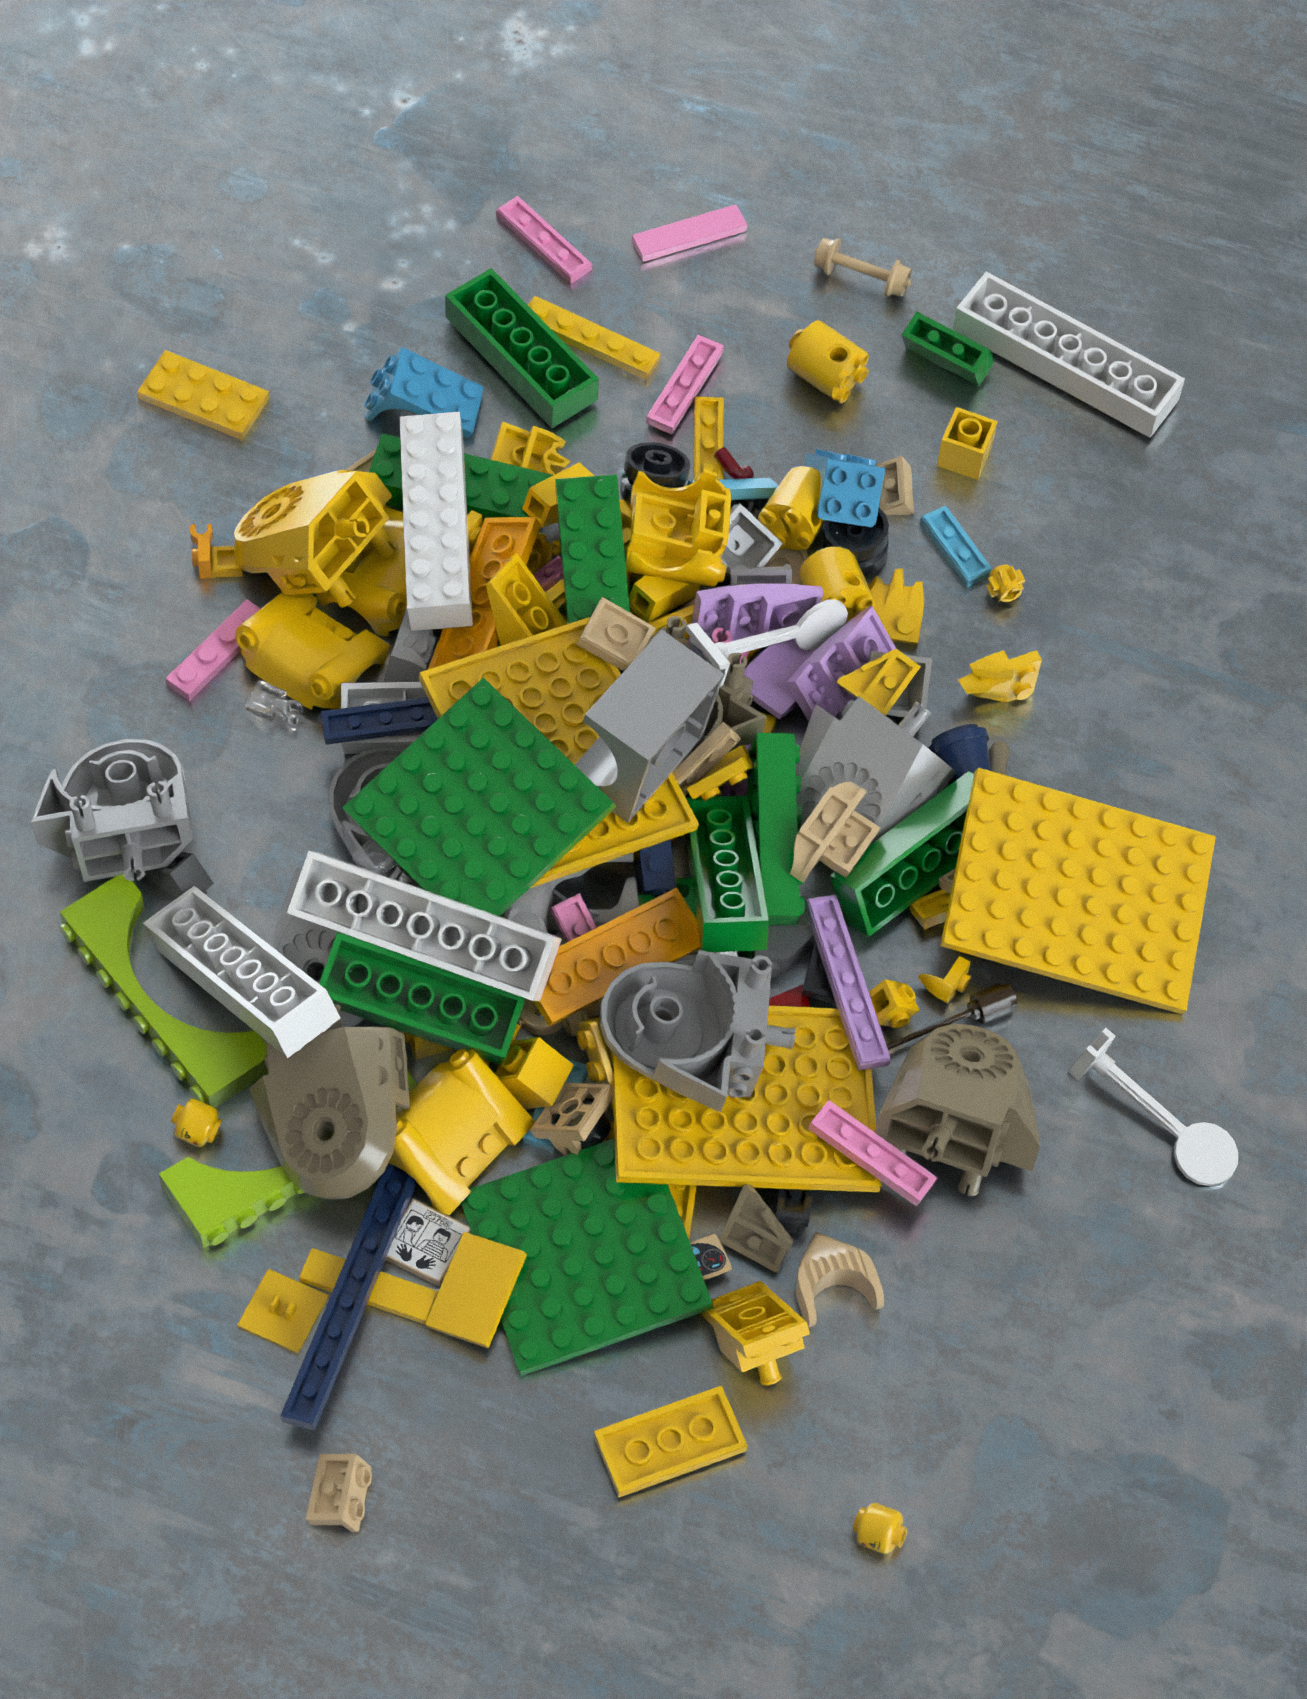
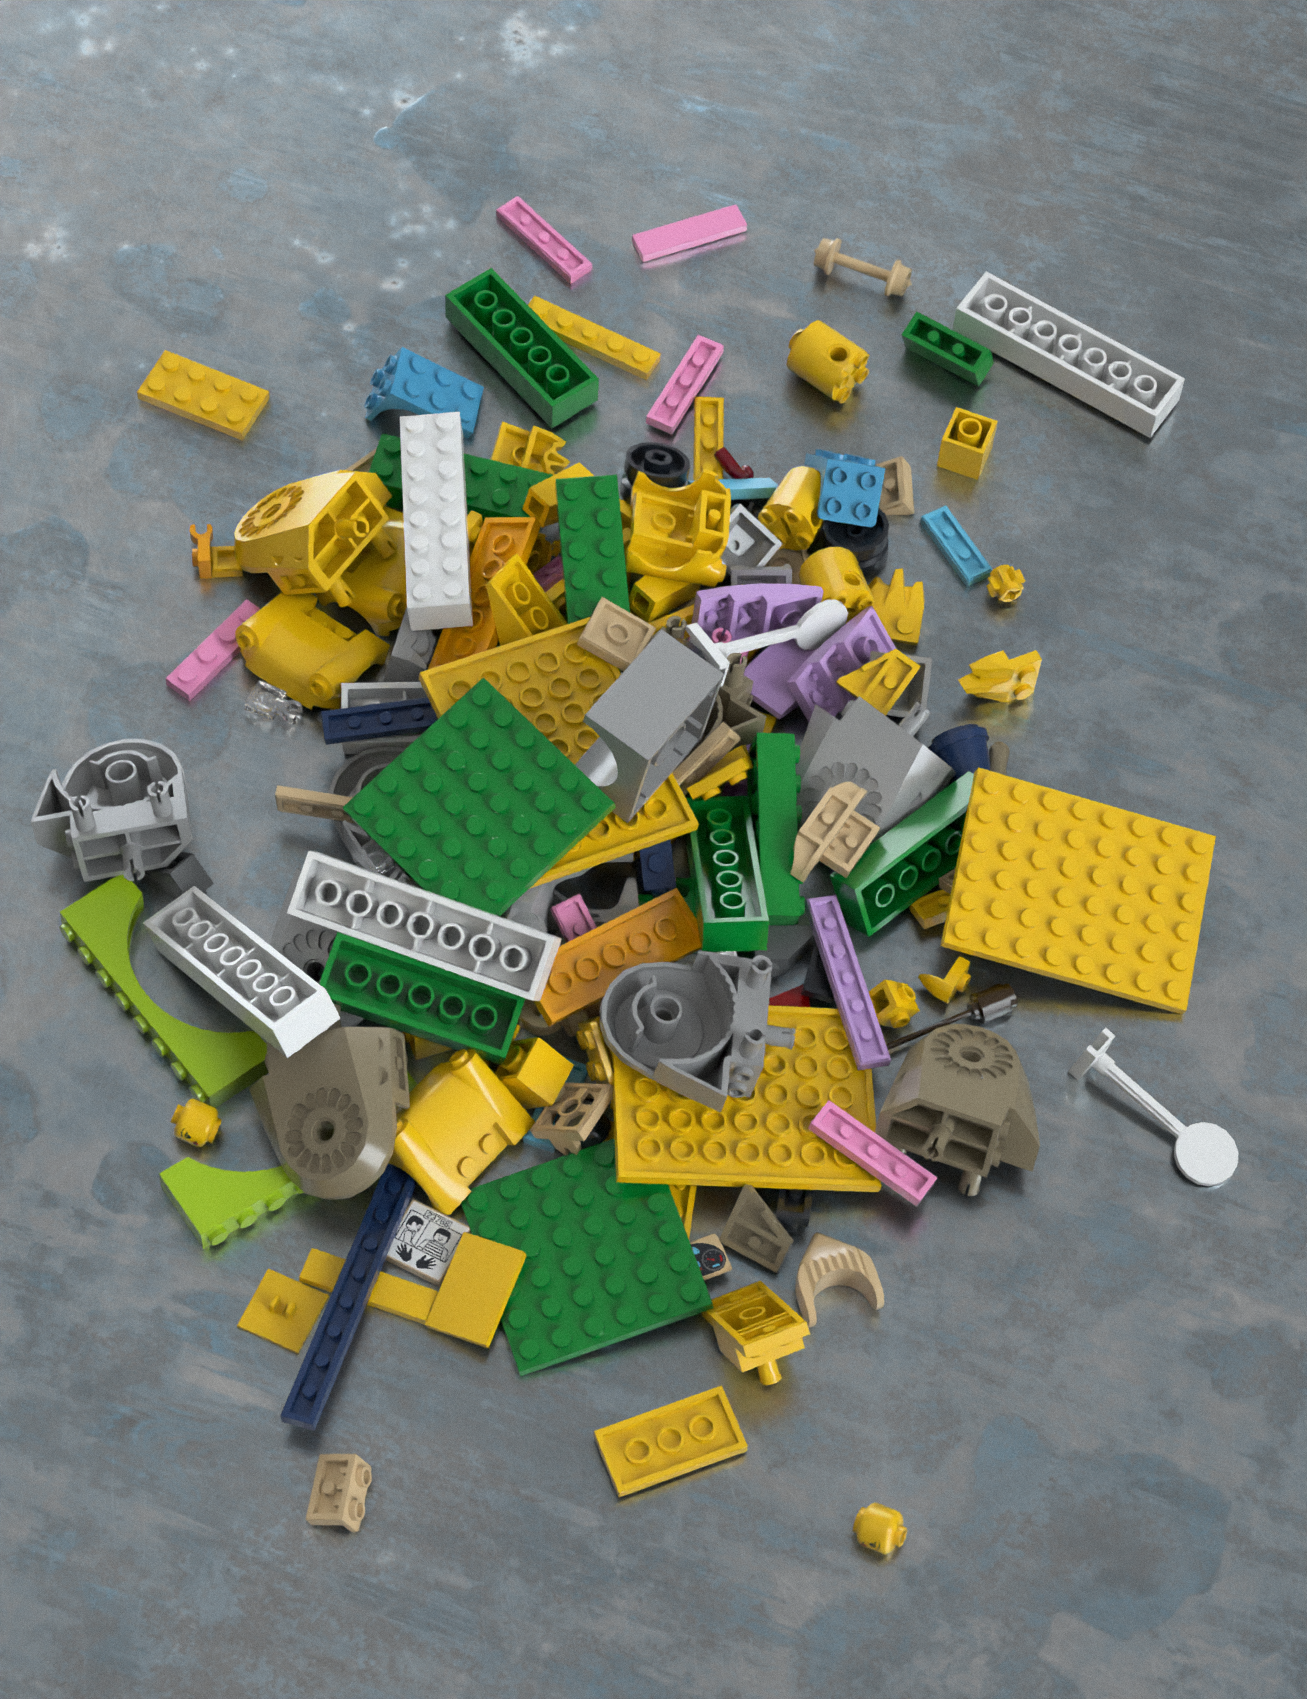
(312, 803): none -> tan tile

